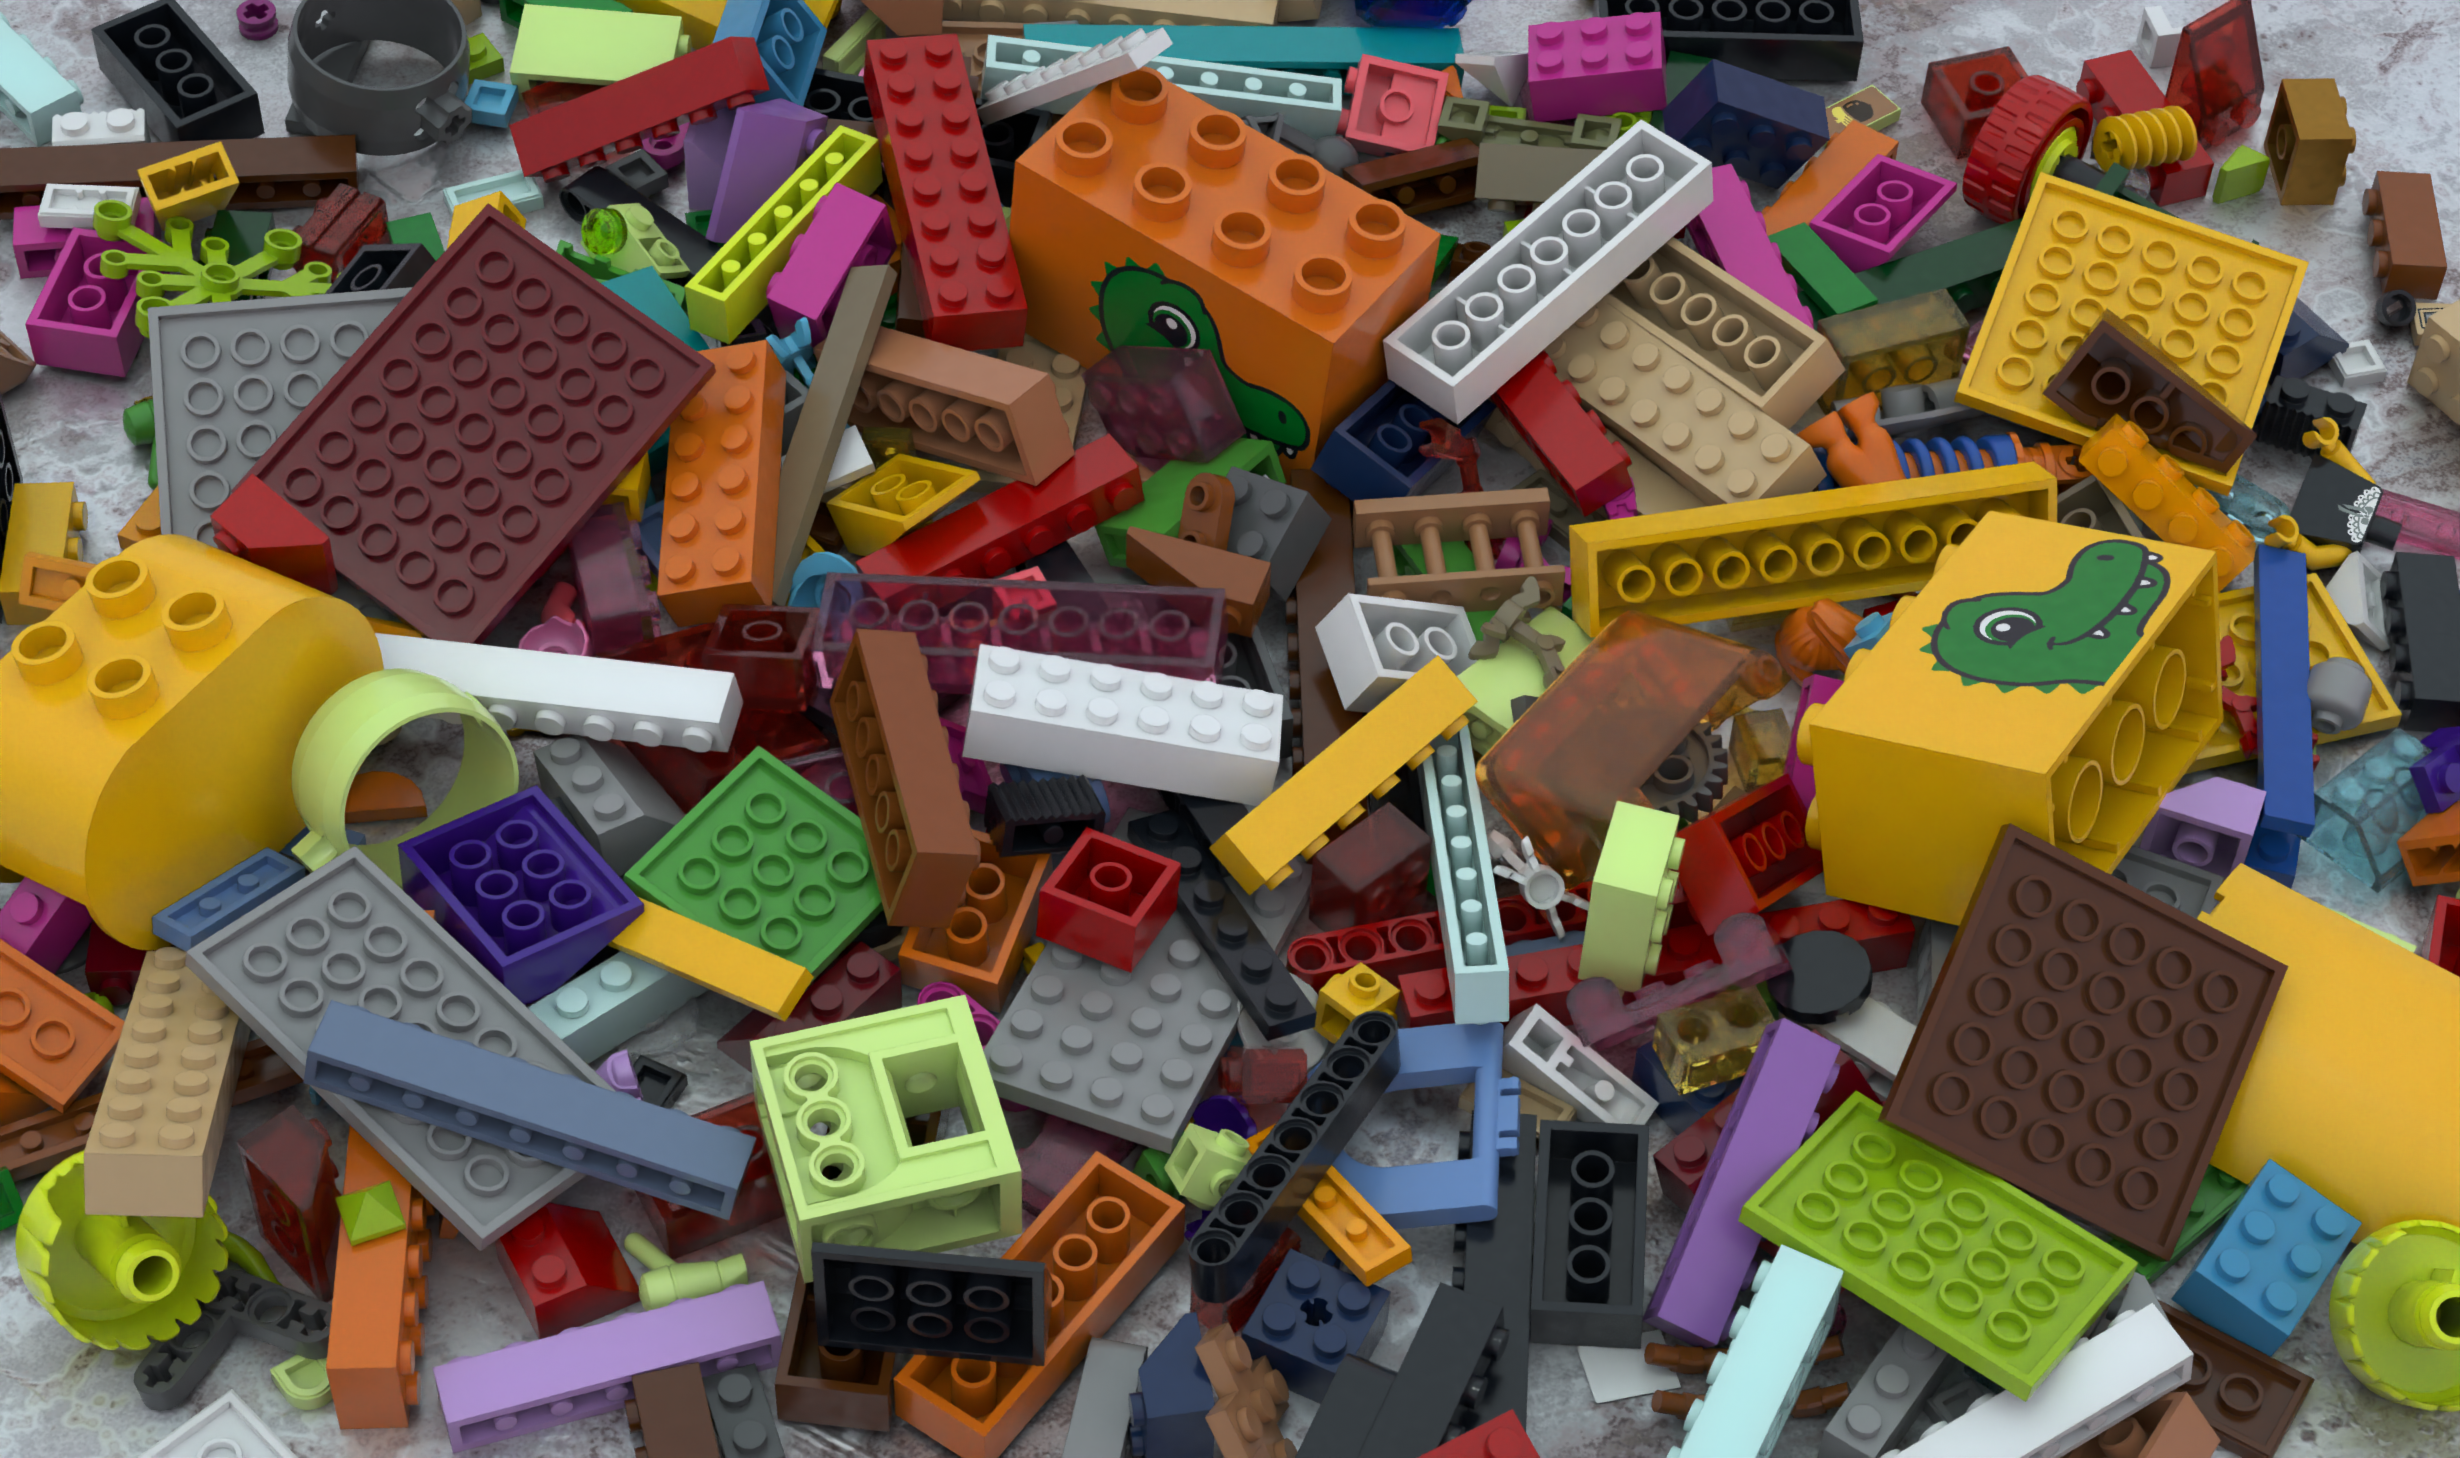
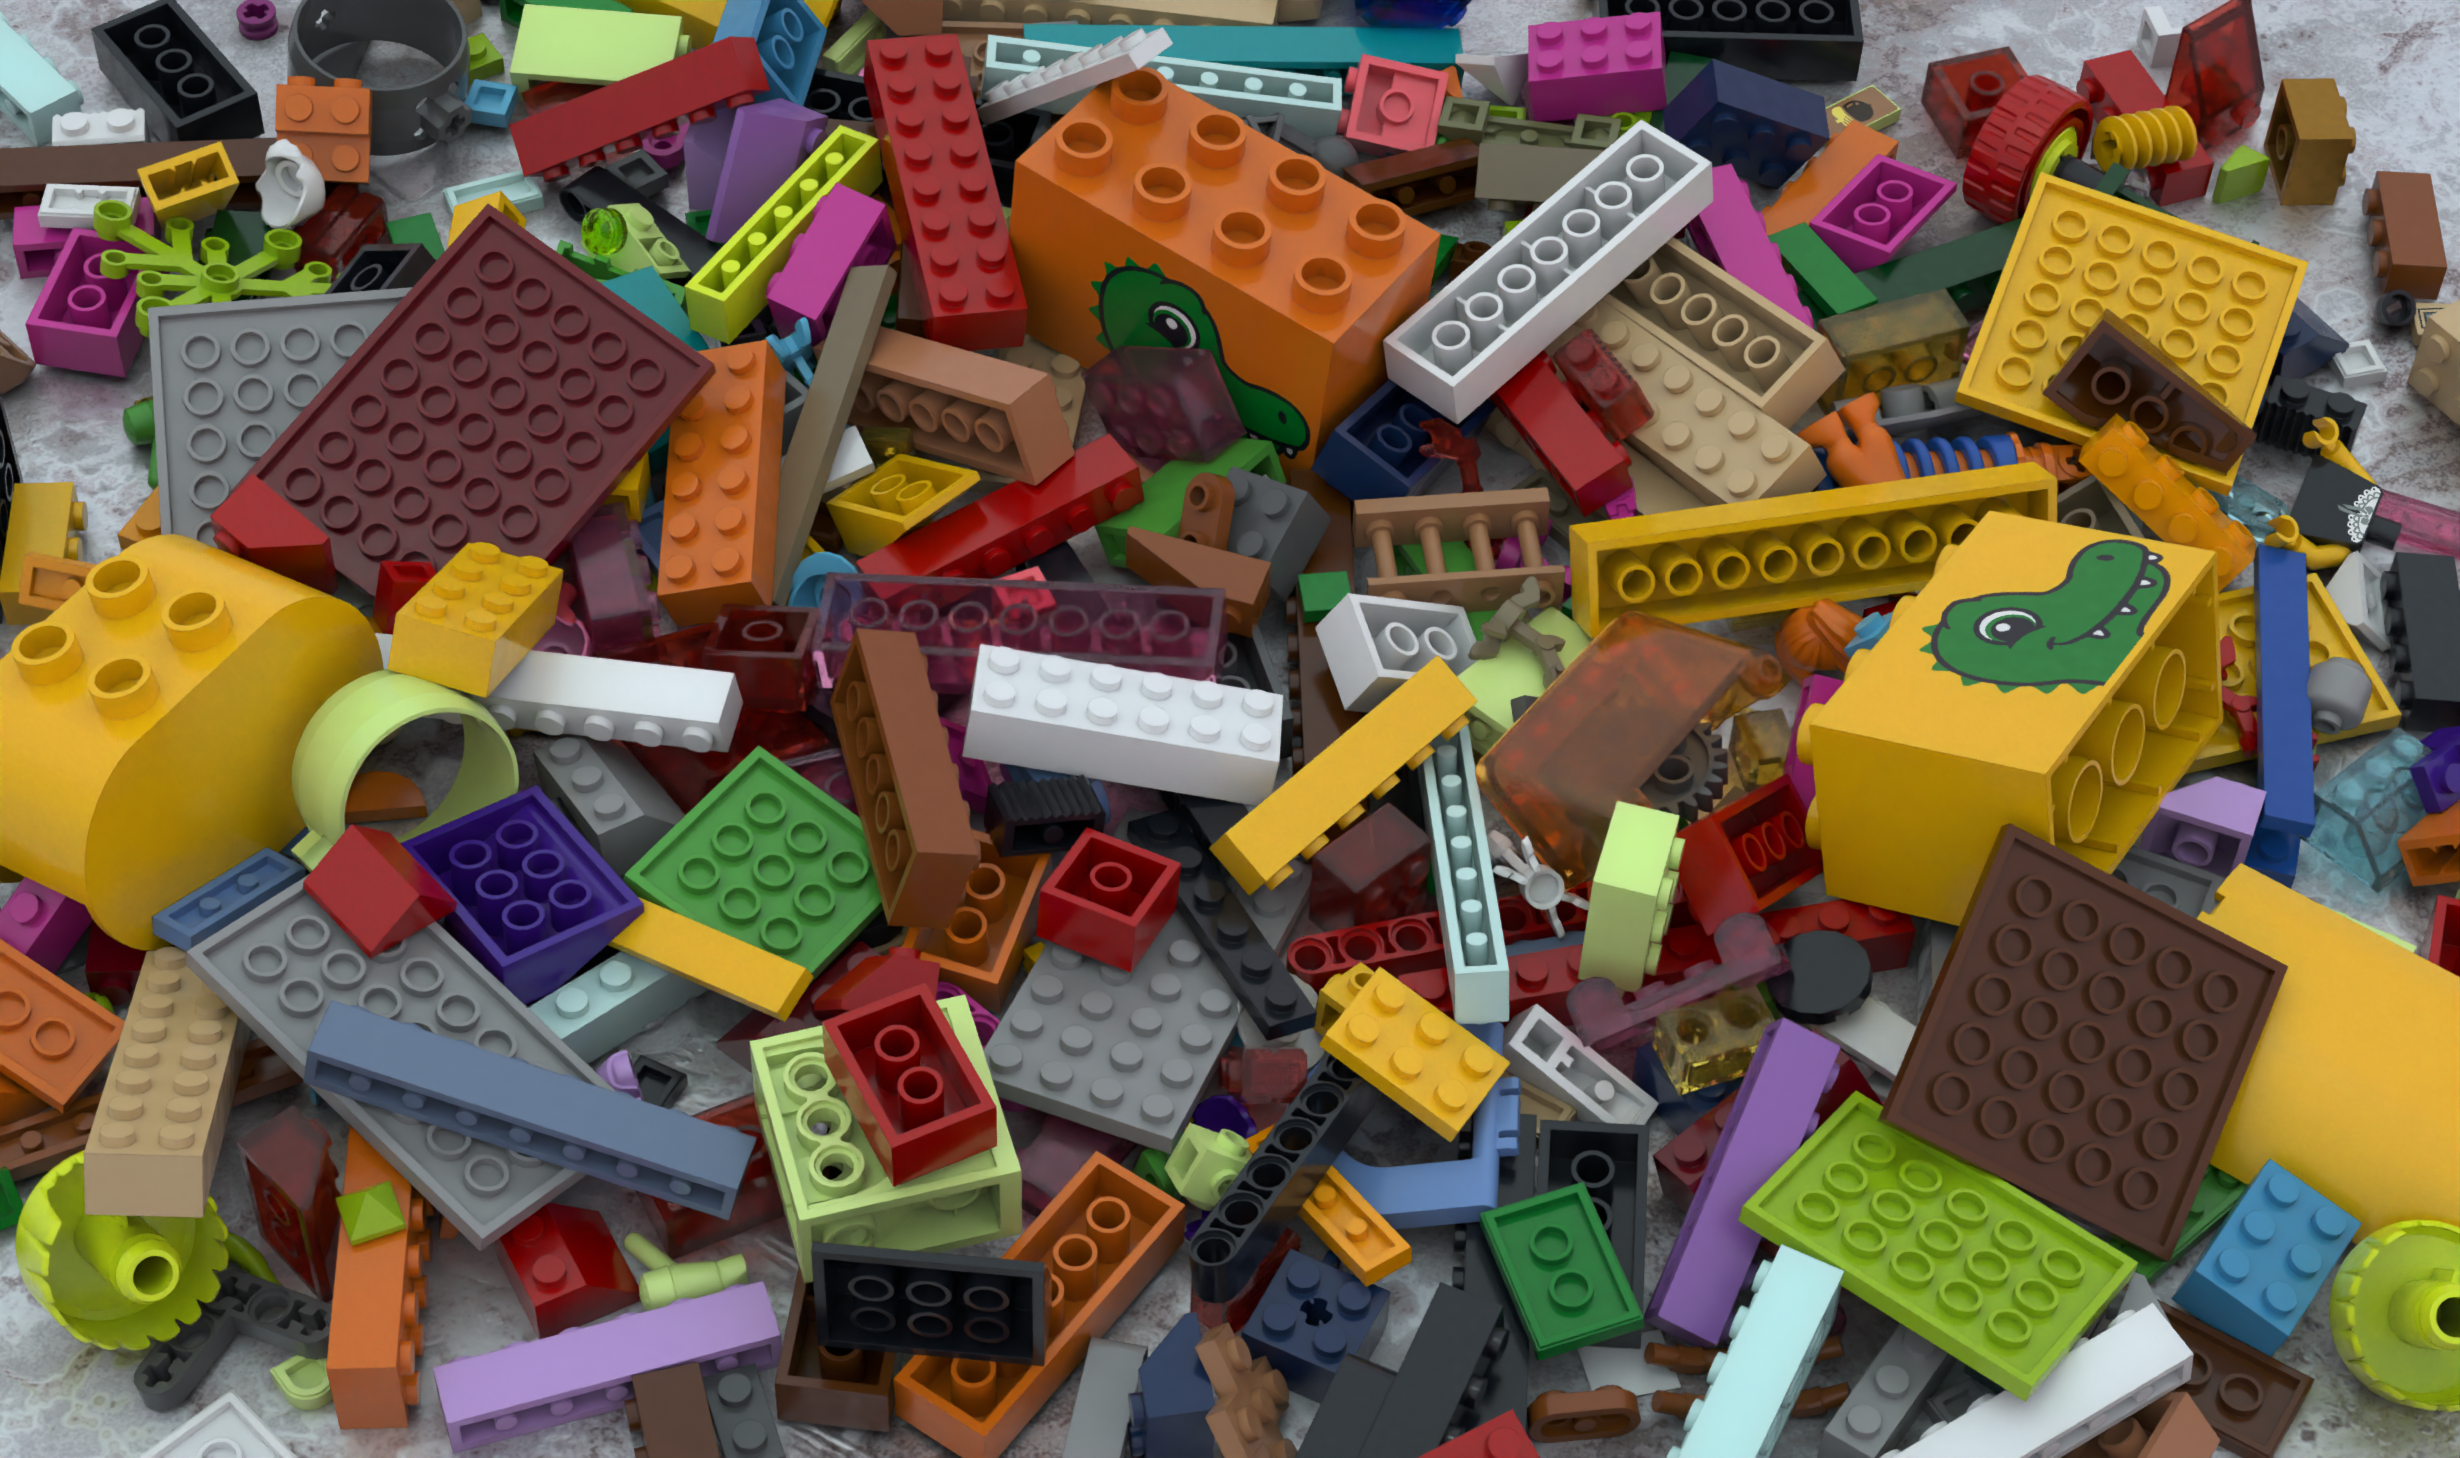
(289, 186): none -> white hair
(328, 125): none -> orange plate
(376, 890): none -> red slope
(395, 587): none -> red panel
(475, 619): none -> yellow brick
(879, 978): none -> red slope
(910, 1084): none -> red brick
(1321, 593): none -> green tile
(1414, 1054): none -> yellow plate
(1561, 1271): none -> green tile
(1583, 1415): none -> dark orange plate
(1604, 384): none -> clear red brick

